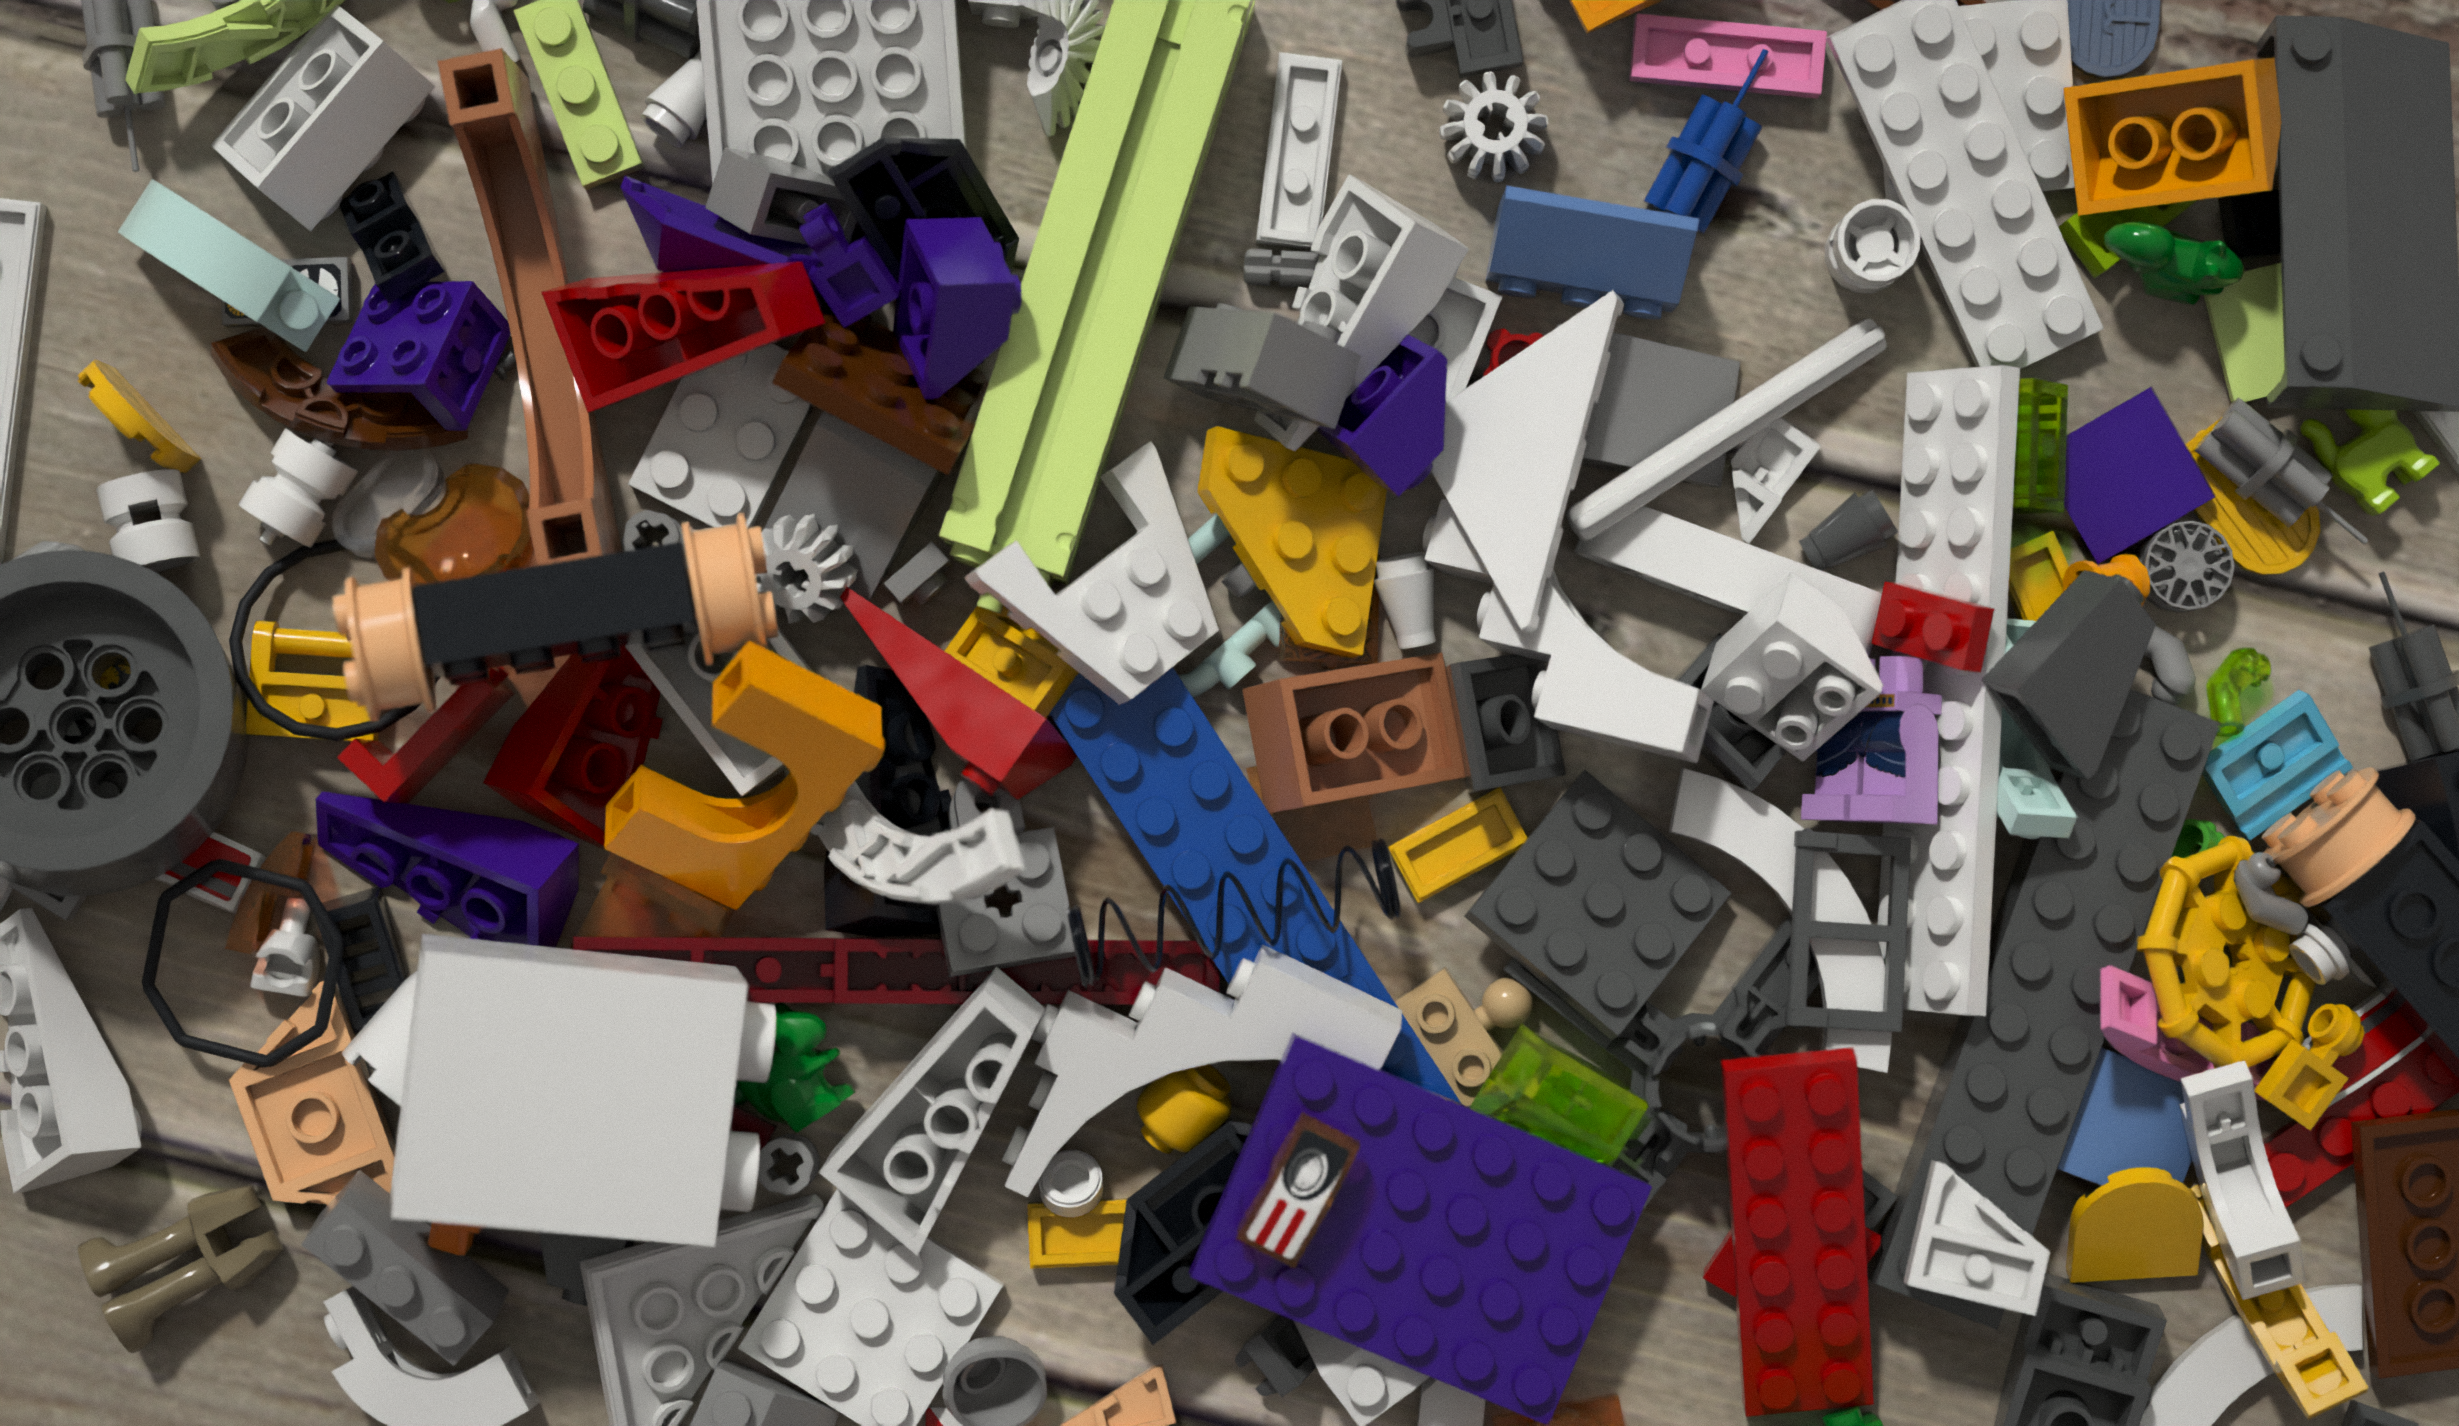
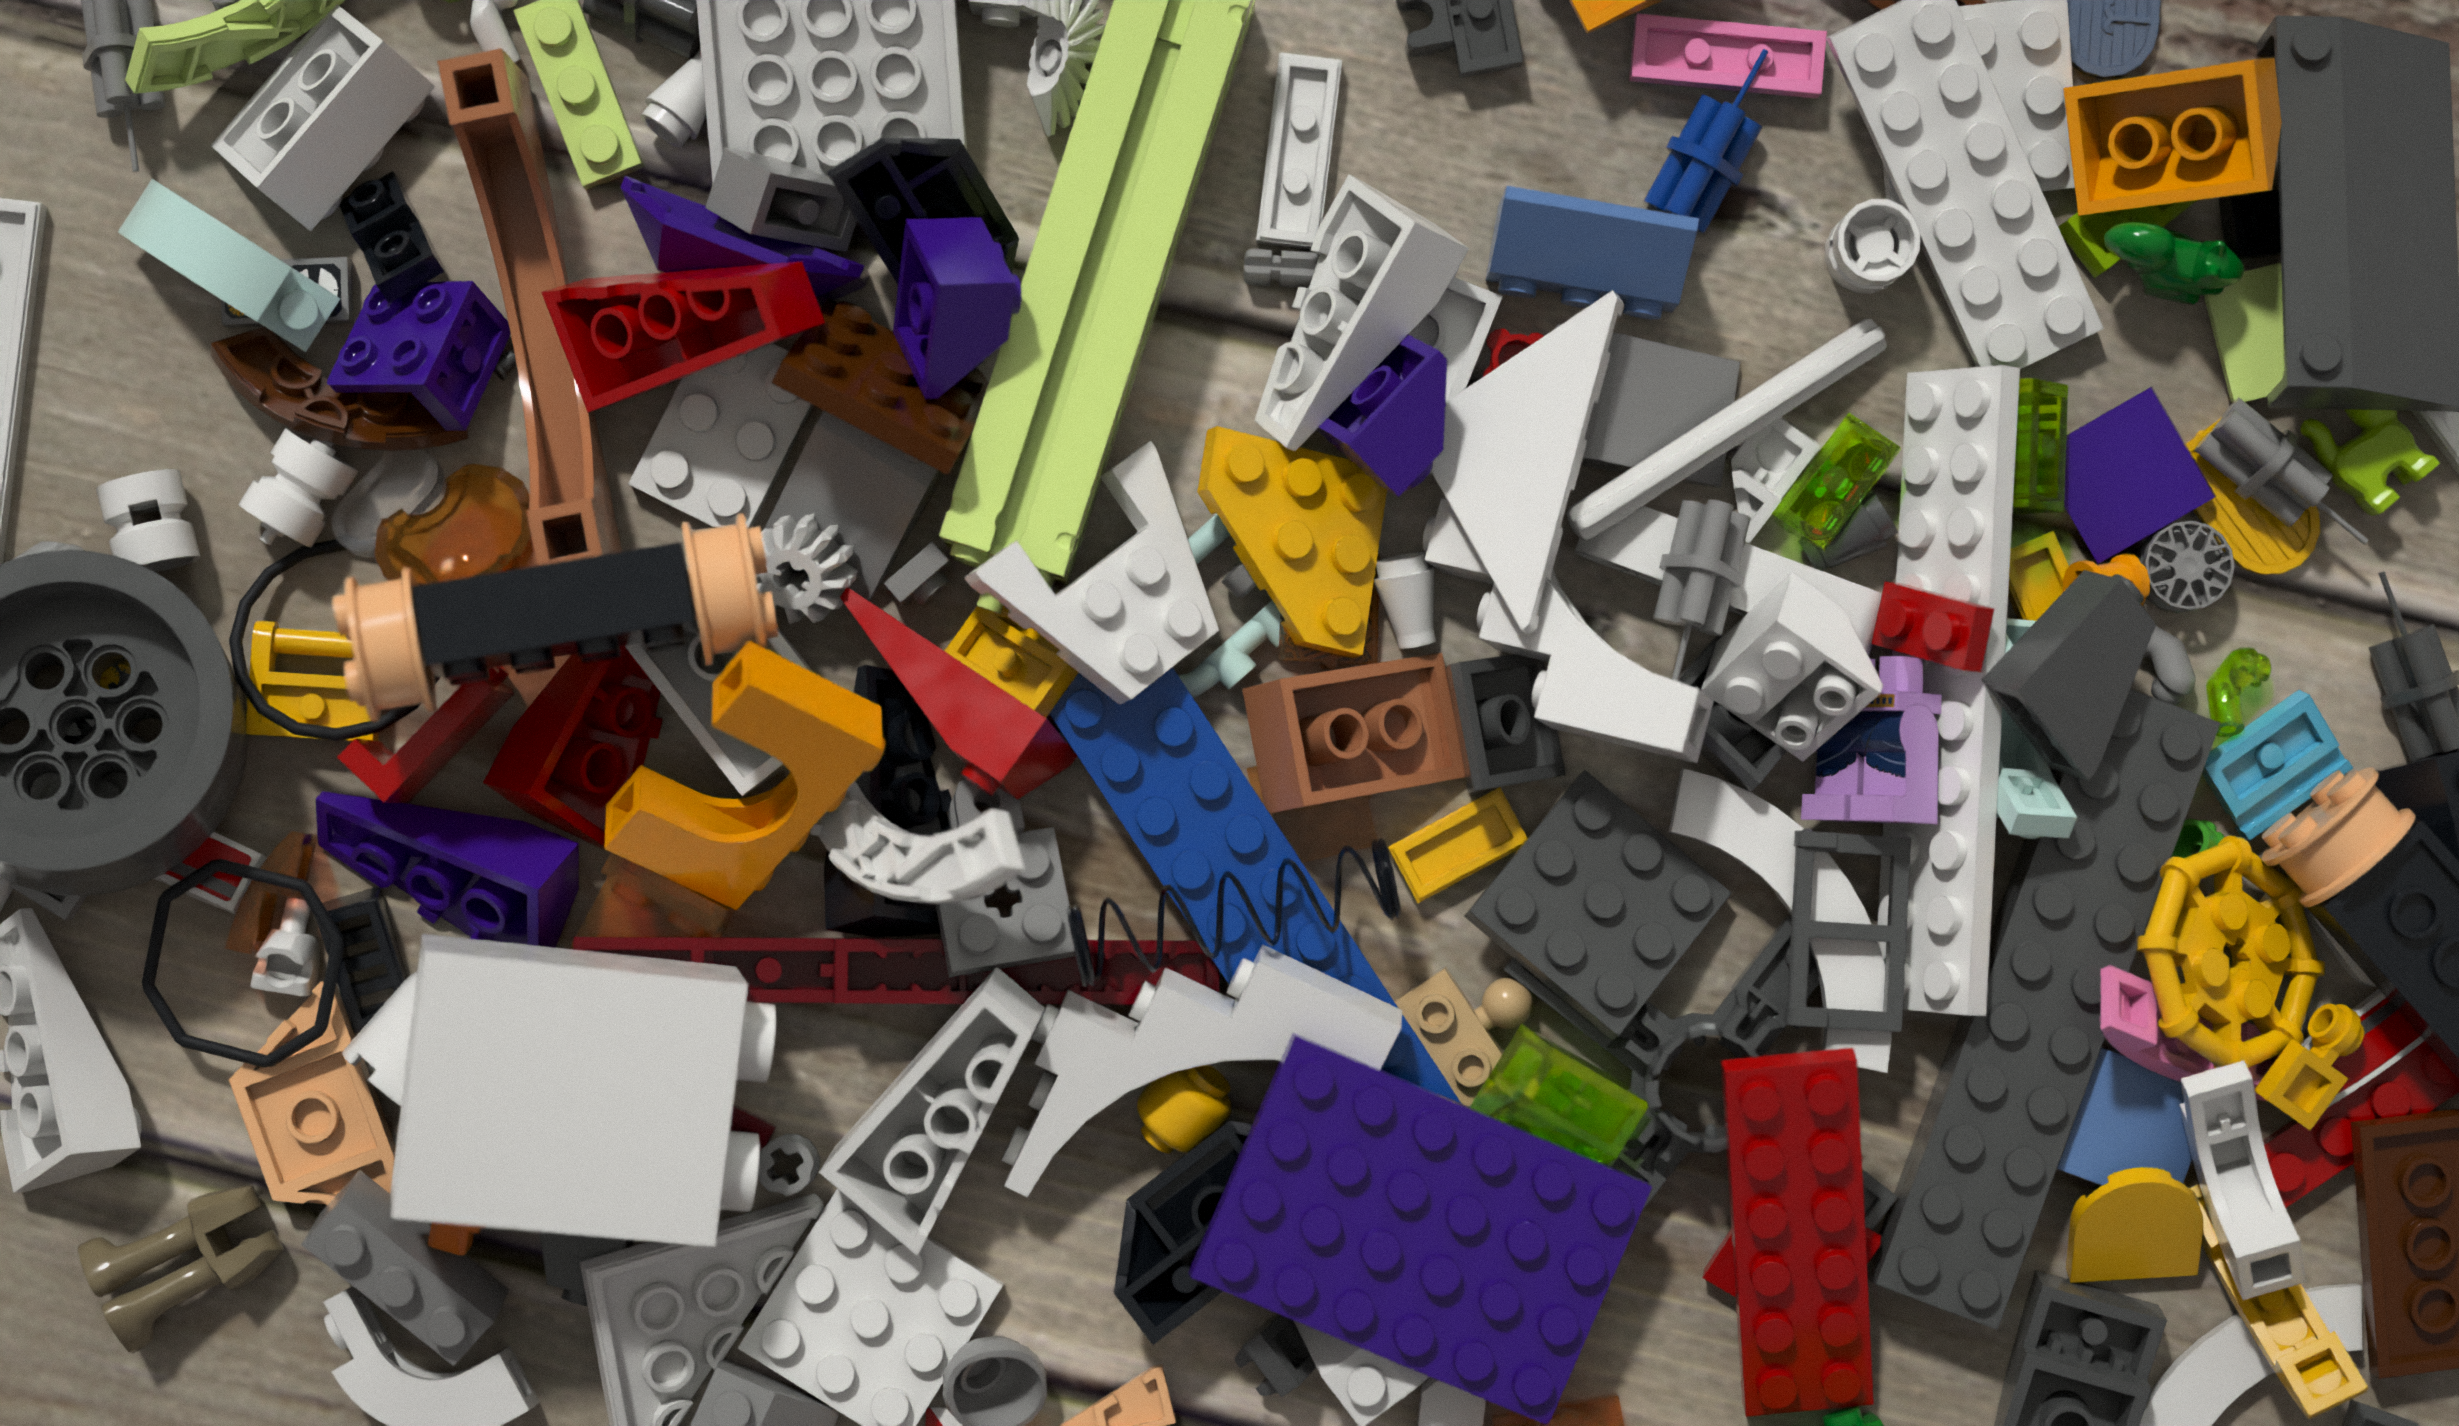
(135, 416): yellow tile -> none
(637, 525): light grey bush -> none
(796, 1082): green animal -> none
(848, 275): dark purple plate -> none
(1071, 1183): white tile -> none
(1075, 1241): yellow tile -> none
(1263, 363): light grey wedge -> none
(1298, 1190): slope -> none
(1516, 124): white gear -> none
(1701, 569): none -> light grey piece
(1835, 482): none -> clear neon green slope
(1973, 1248): white wing -> none
(2254, 884): light grey arm -> none
(2320, 954): white plate -> none

